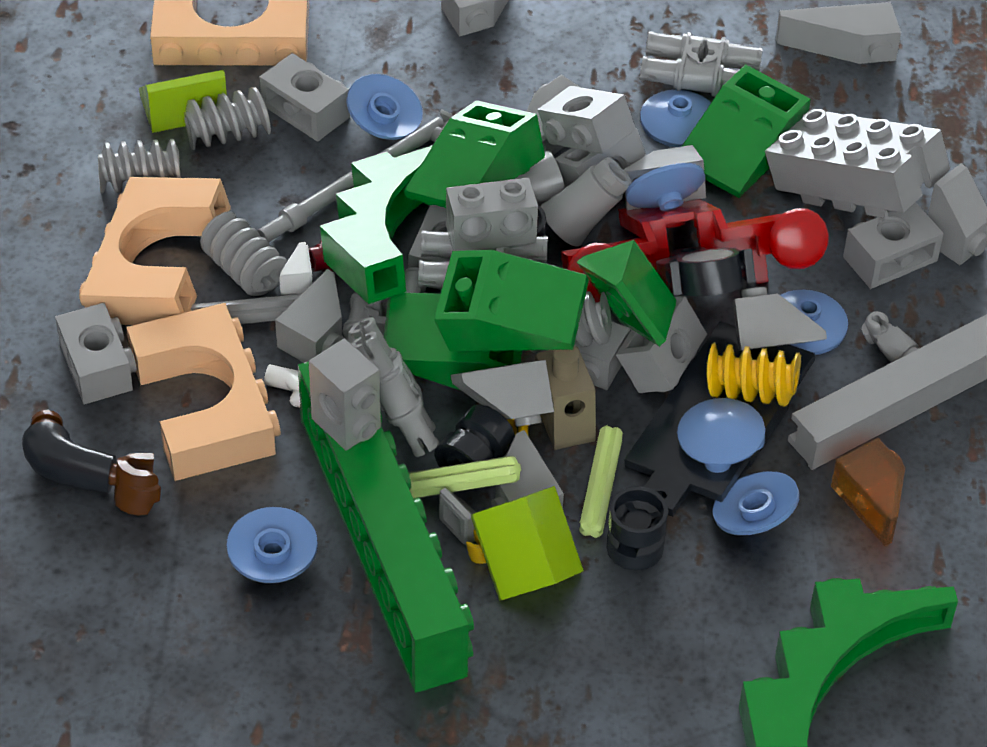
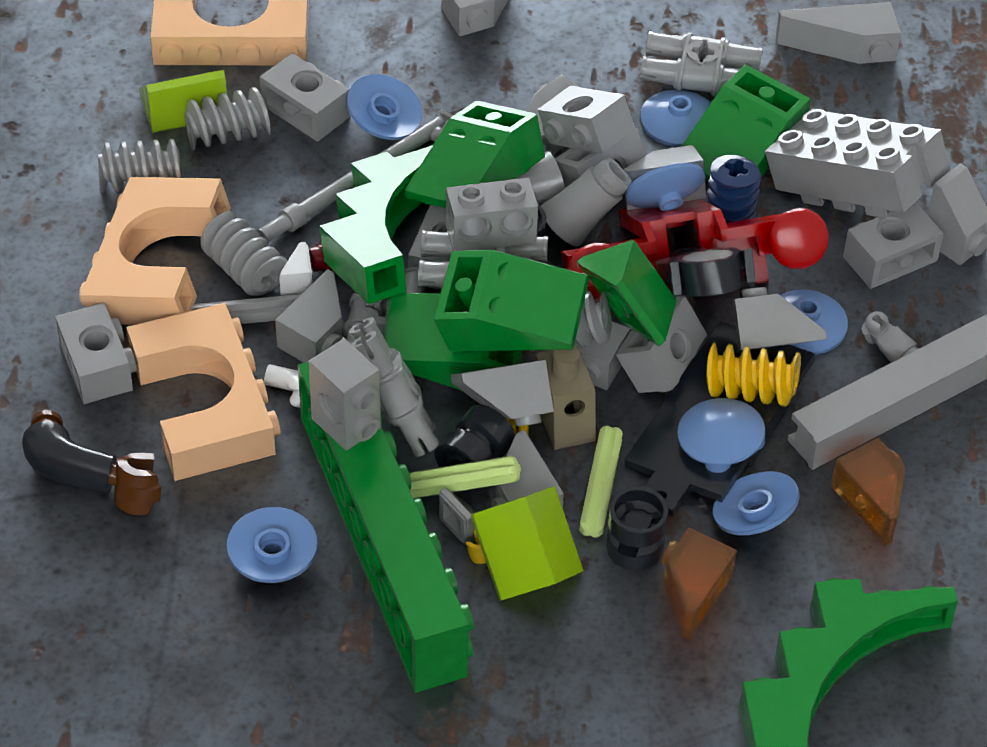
(695, 577): none -> clear orange slope
(734, 187): none -> dark blue piece

